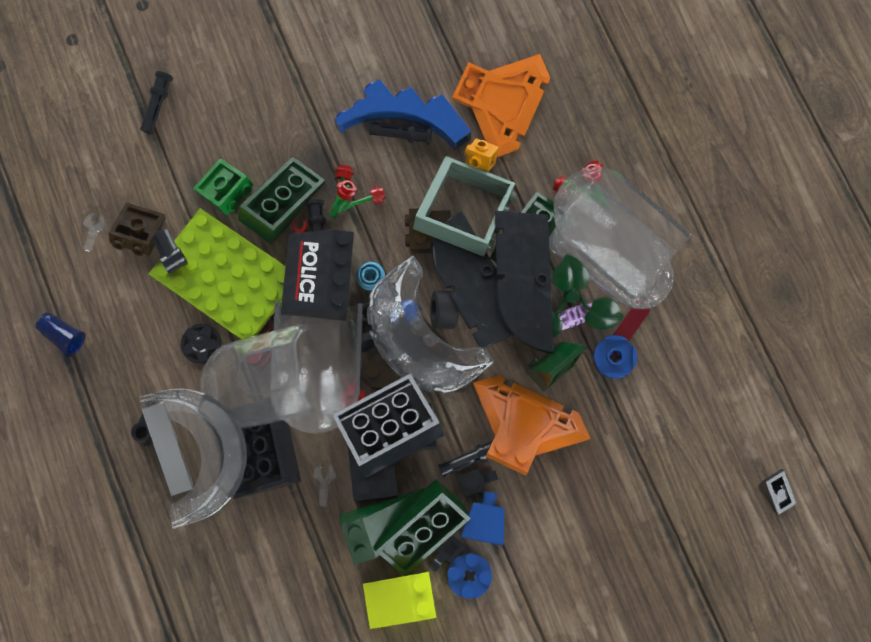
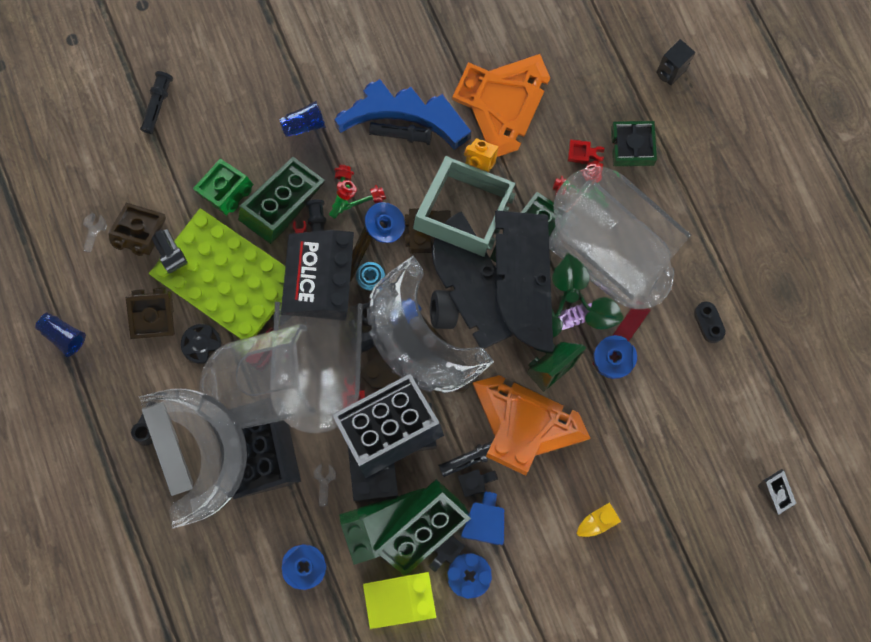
(150, 313): none -> dark brown plate
(303, 120): none -> clear blue plant
(303, 580): none -> blue plate
(359, 251): none -> dark brown axle
(390, 216): none -> blue dish
(581, 152): none -> red plate
(598, 521): none -> yellow plate
(634, 143): none -> piece
(675, 62): none -> black brick
(710, 321): none -> black plate

